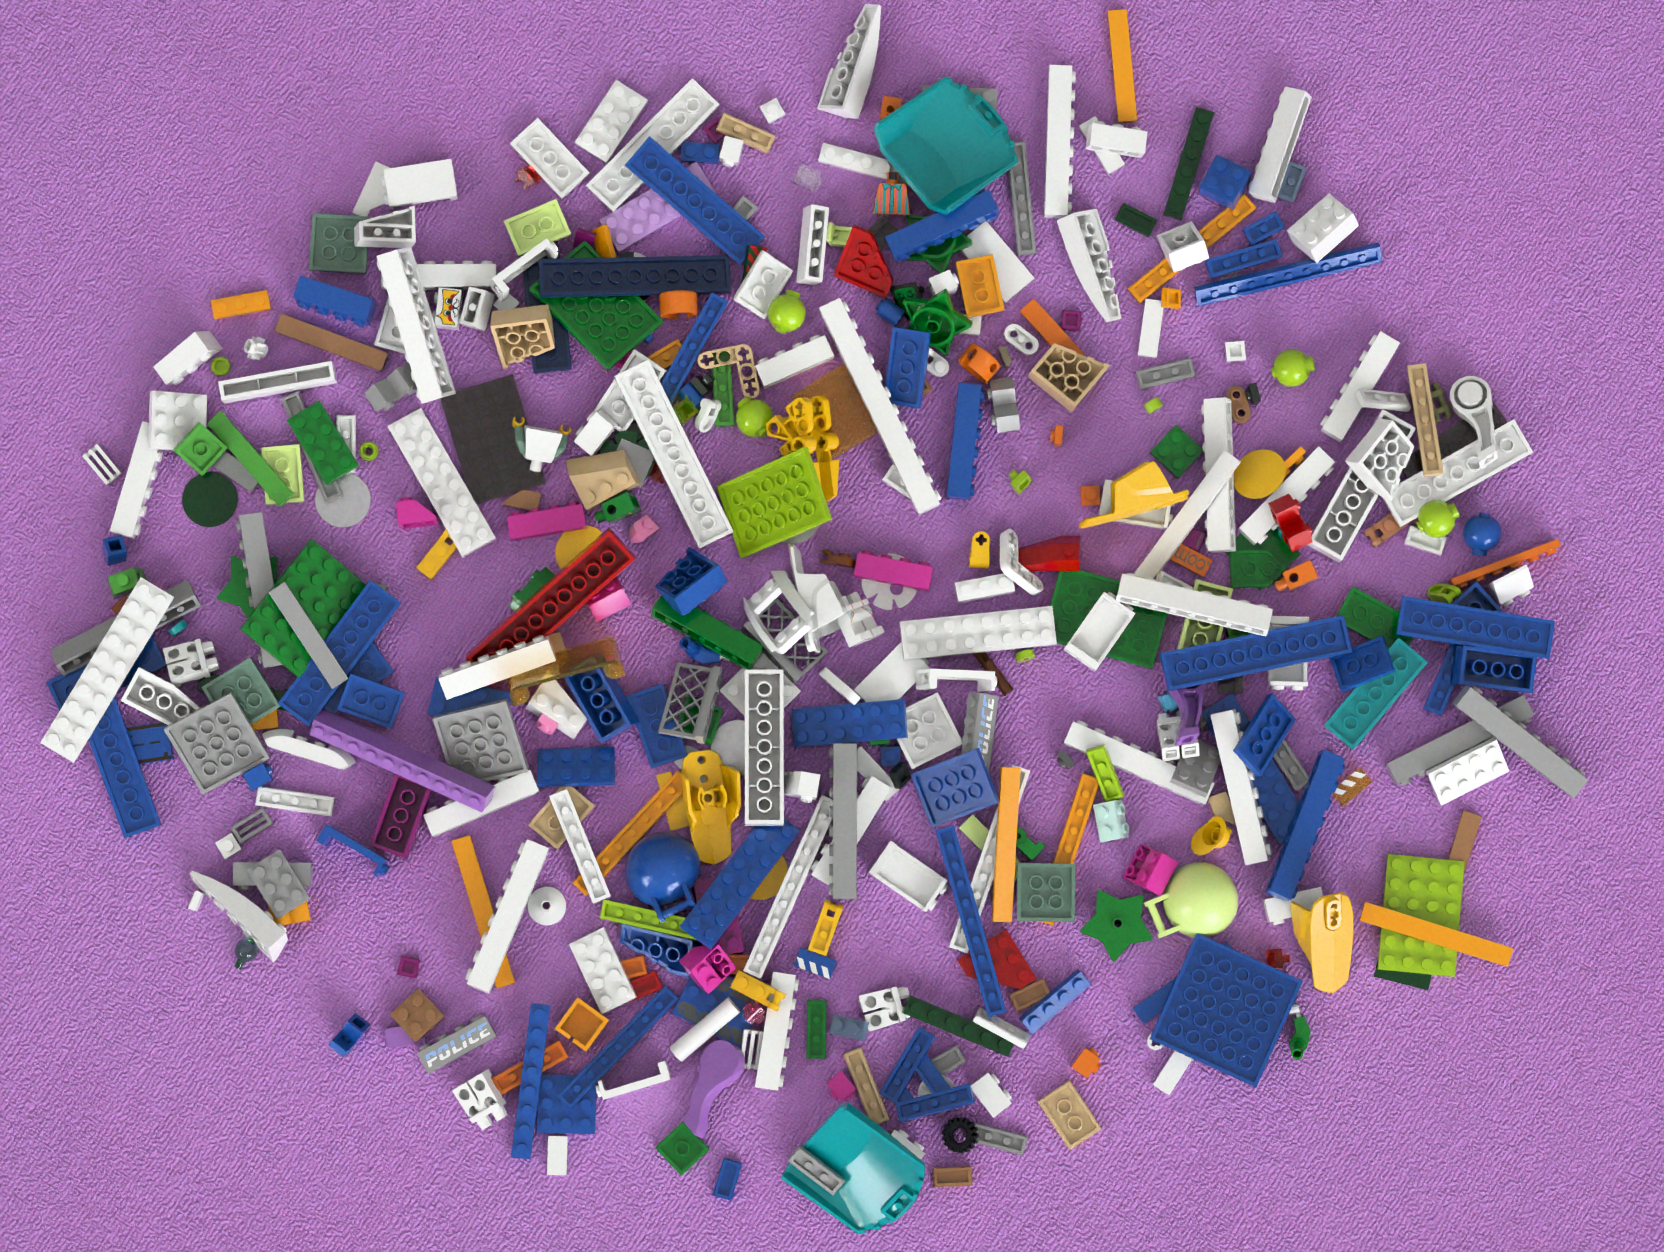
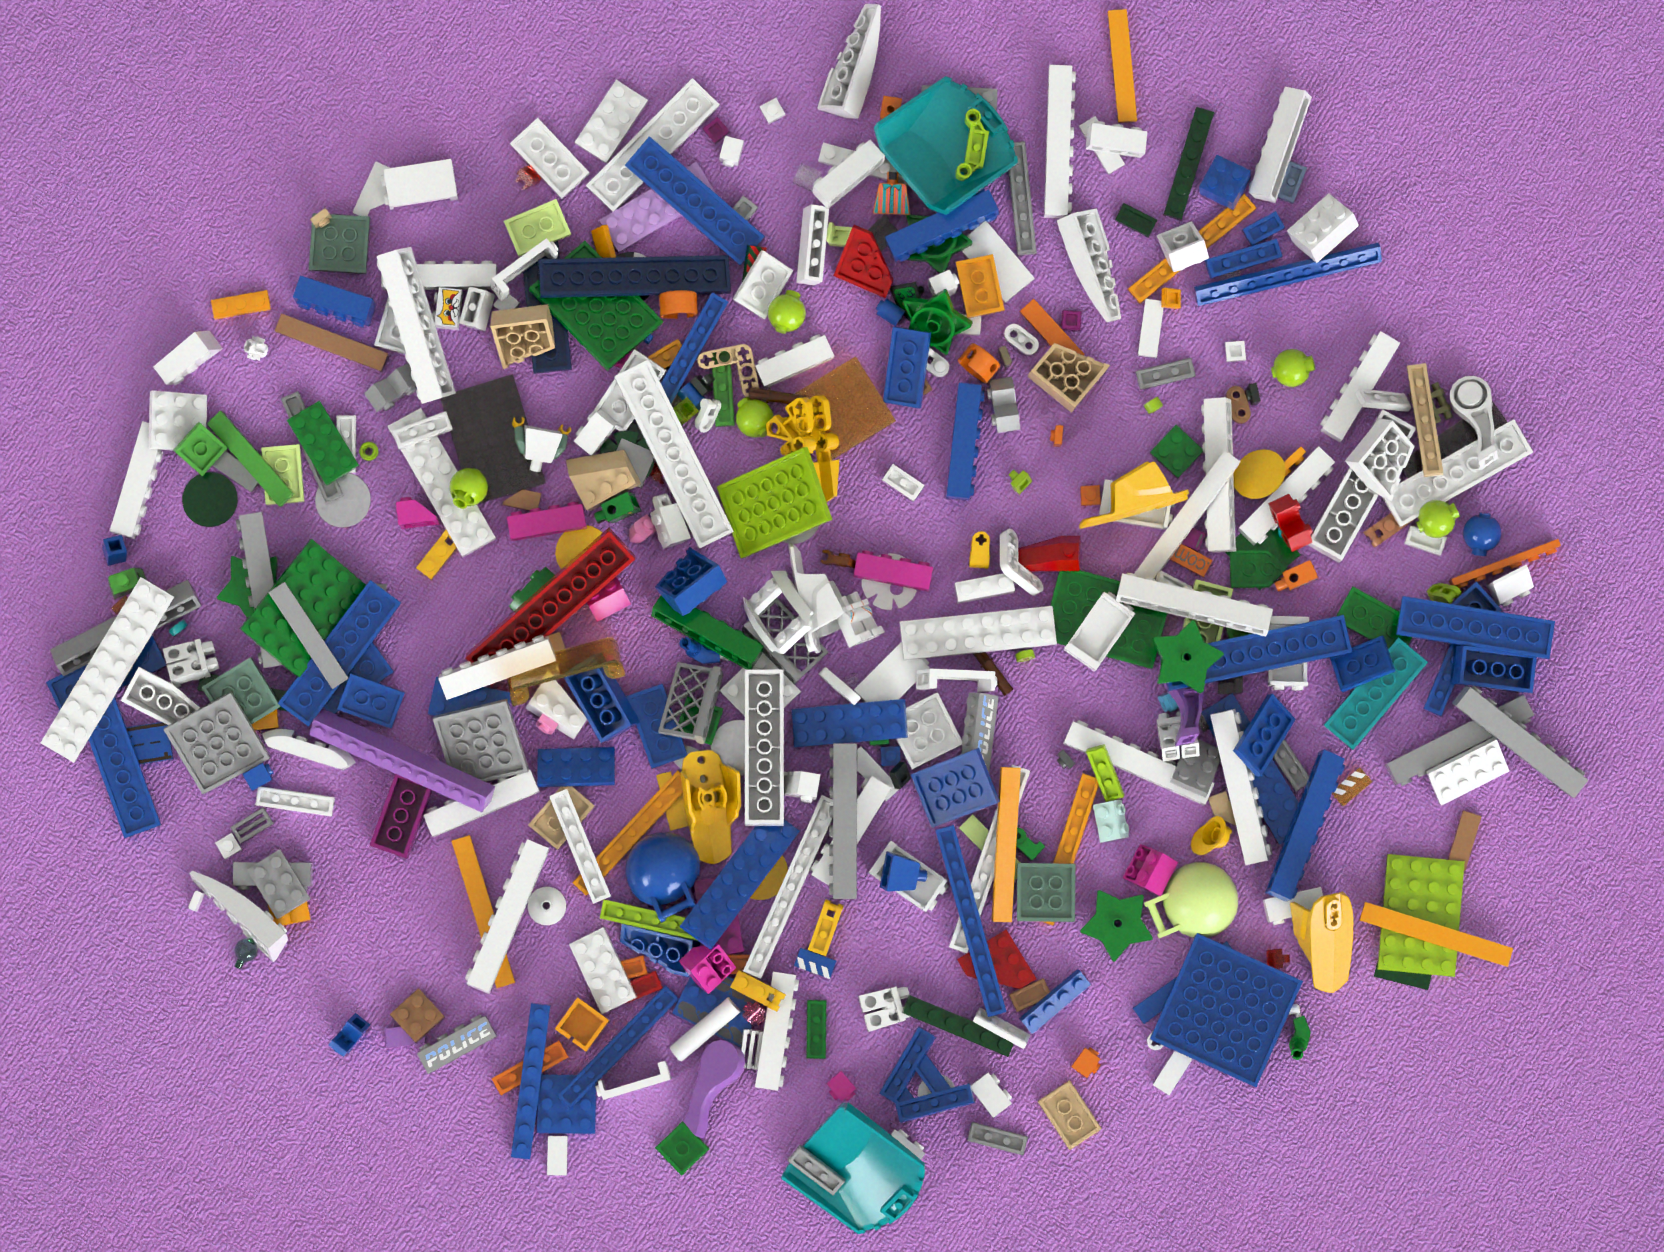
(92, 452): white tile -> none
(220, 366): lime tile -> none
(277, 382): white brick -> none
(321, 219): none -> tan plate
(329, 832): blue panel -> none
(387, 231): white wedge -> none
(408, 967): magenta tile -> none
(422, 430): none -> white tile
(468, 487): none -> lime brick
(481, 1098): white hips -> none
(584, 235): magenta tile -> none
(668, 522): none -> white brick
(700, 153): blue plate -> none
(727, 1179): blue tile -> none
(744, 131): tan tile -> none
(773, 396): none -> reddish brown axle
(848, 173): none -> white brick
(849, 1027): sand blue plate -> none
(866, 1085): tan tile -> none
(879, 406): white brick -> none
(901, 873): none -> blue torso
(948, 1060): light grey tile -> none
(952, 1176): medium nougat tile -> none
(970, 1140): black tyre -> none
(975, 146): none -> lime plate
(1175, 667): none -> green plate

